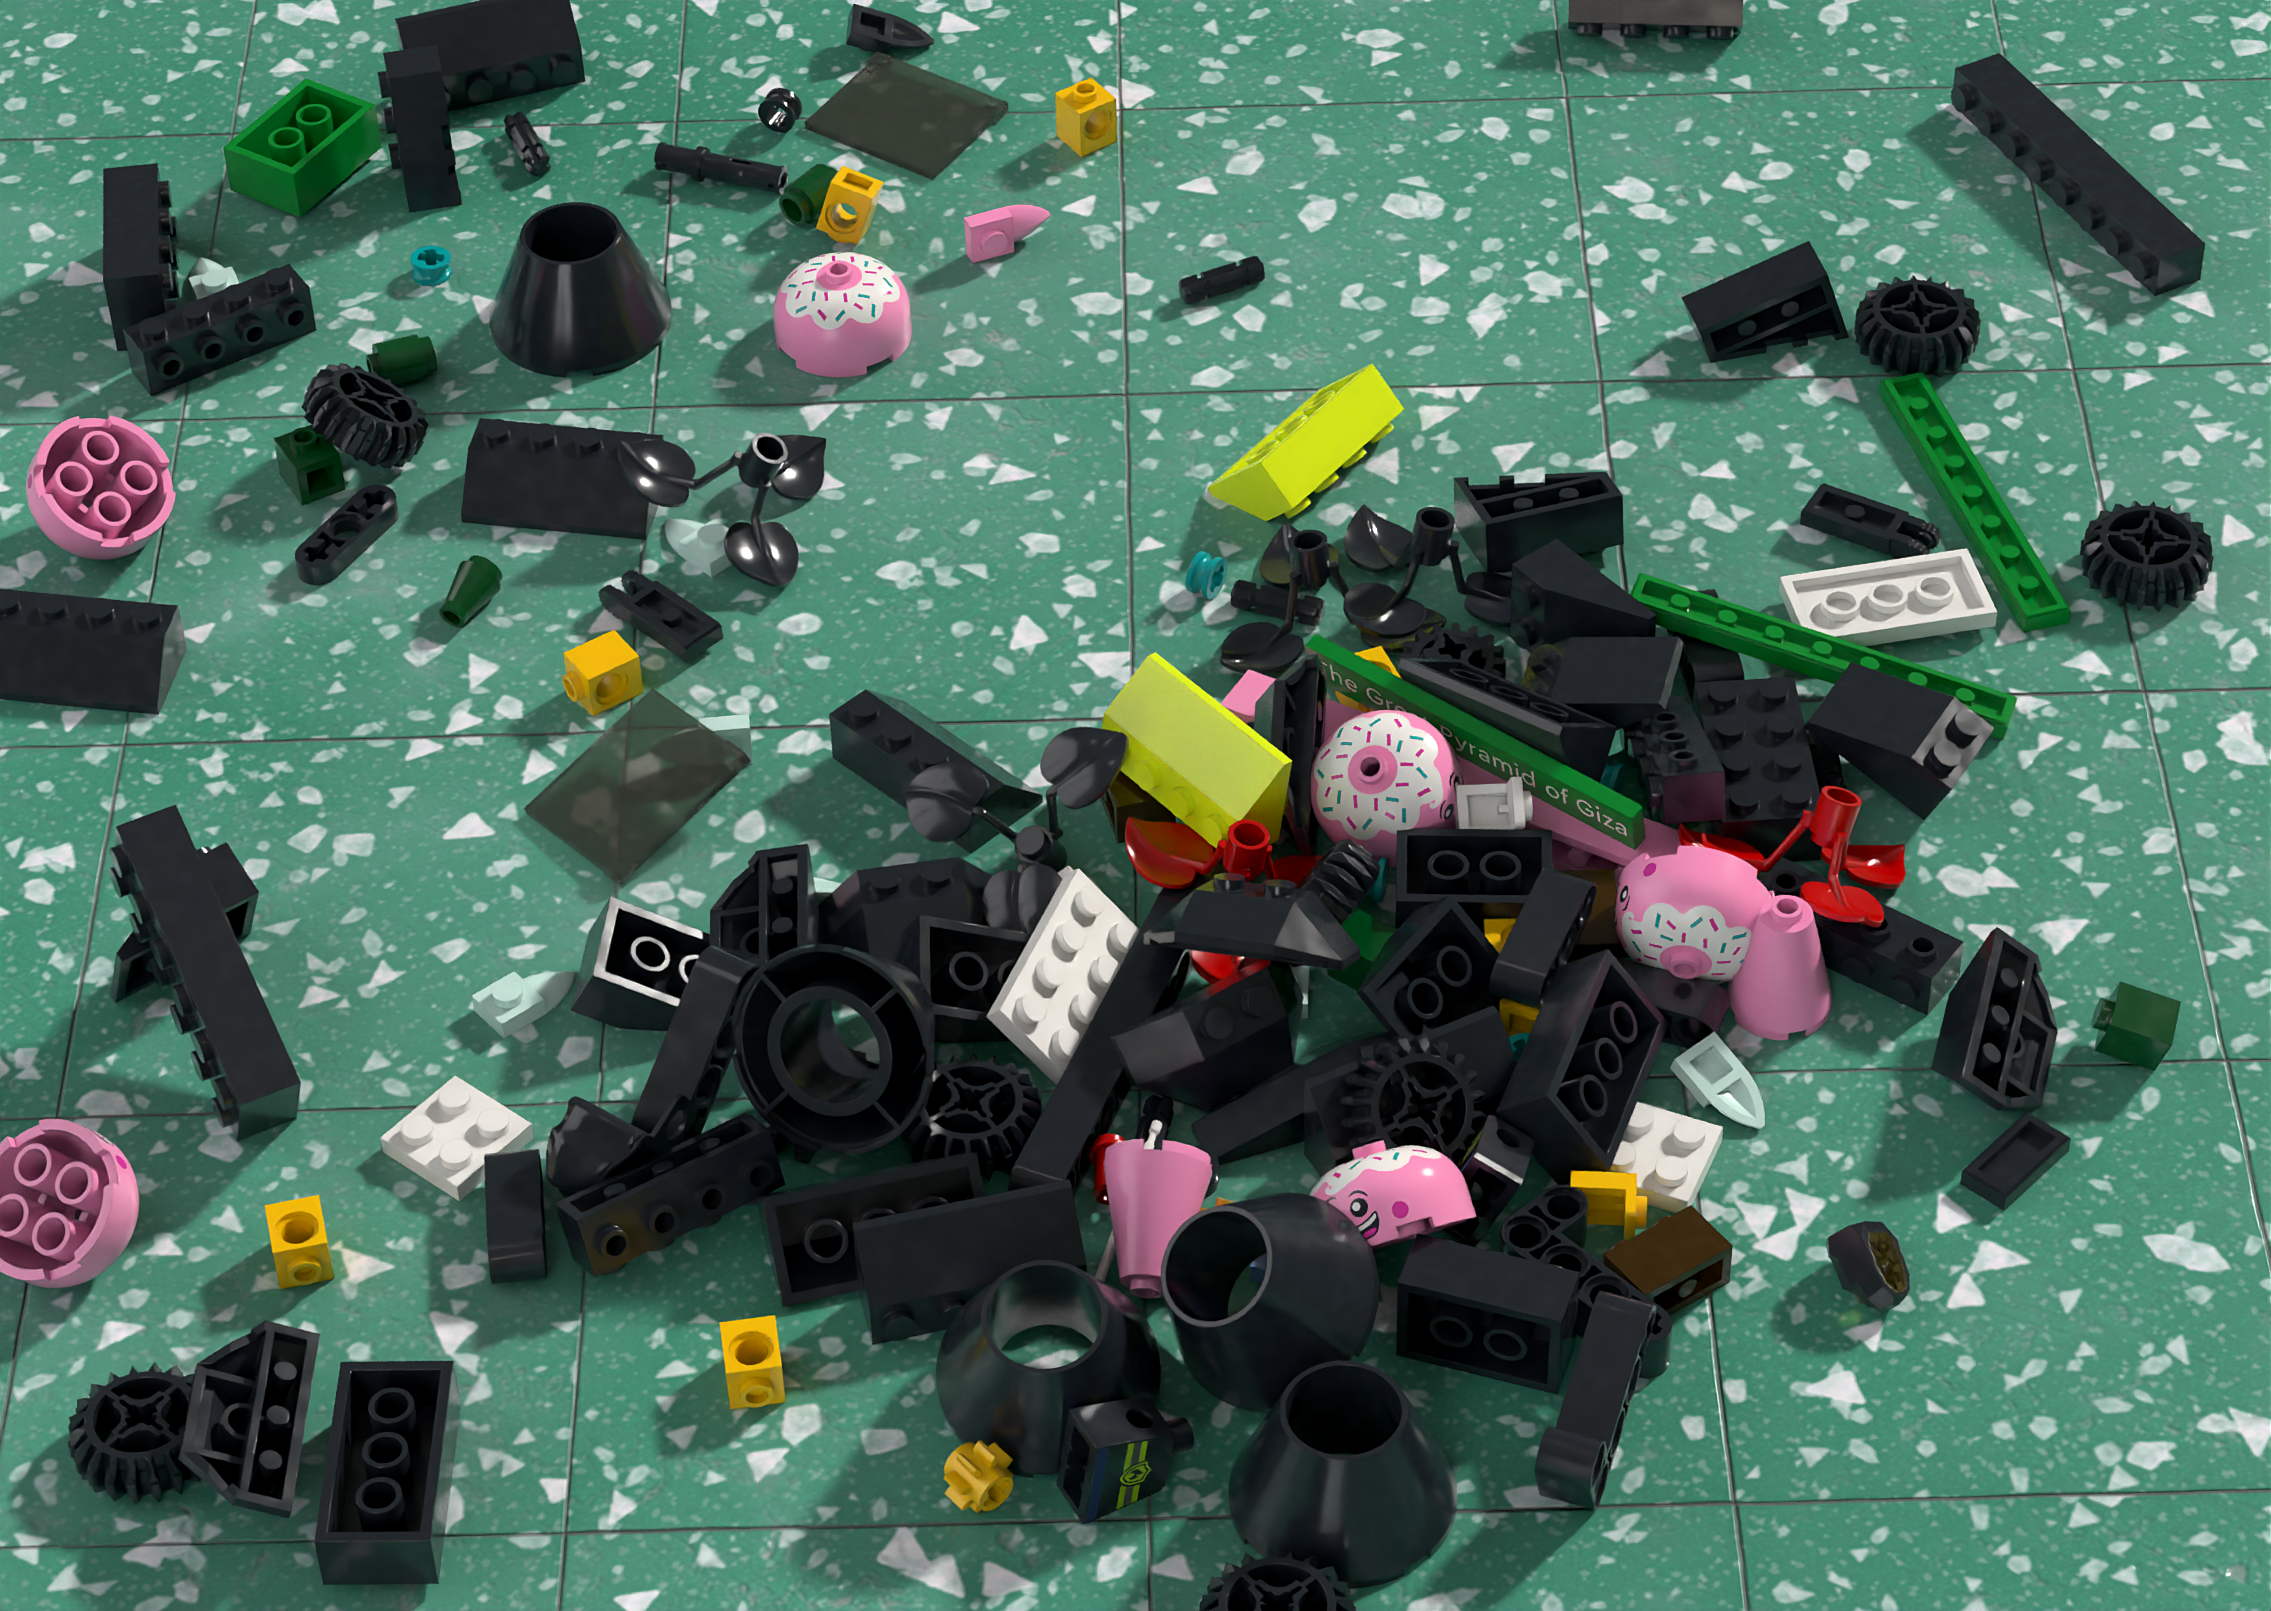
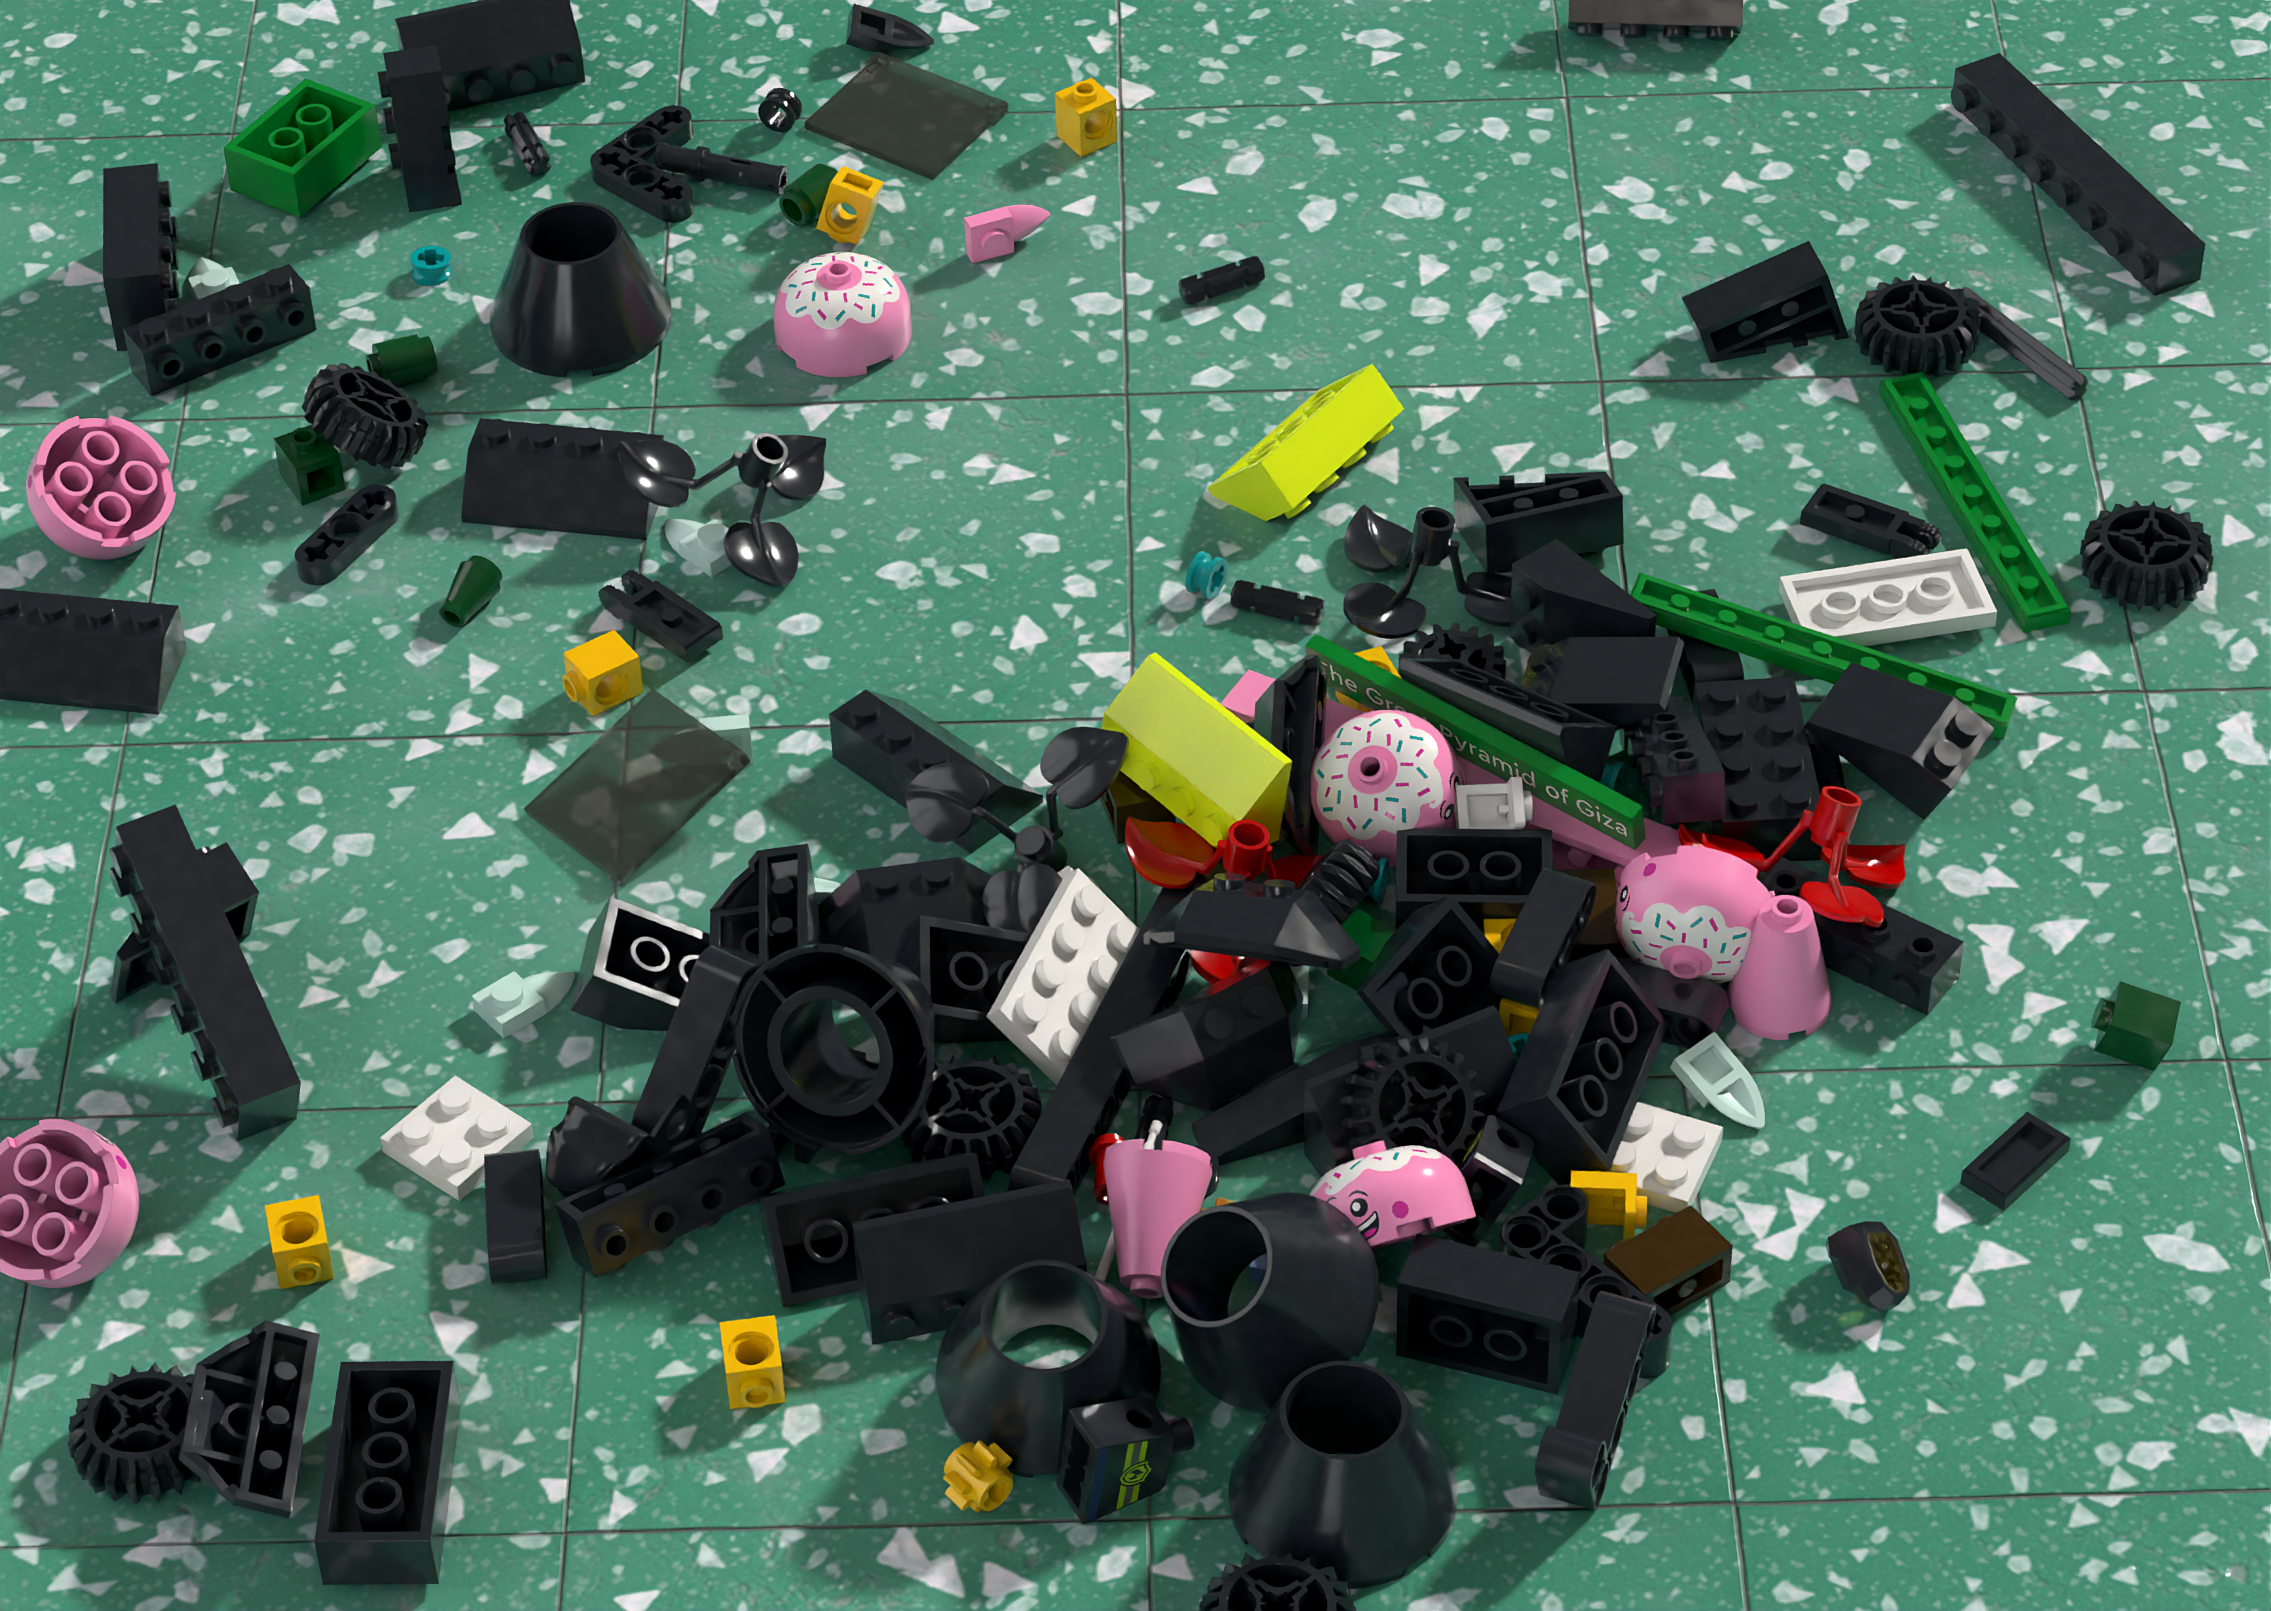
(621, 166): none -> black beam
(1292, 561): black plant -> none
(1999, 1028): black wedge -> none
(2028, 349): none -> black axle

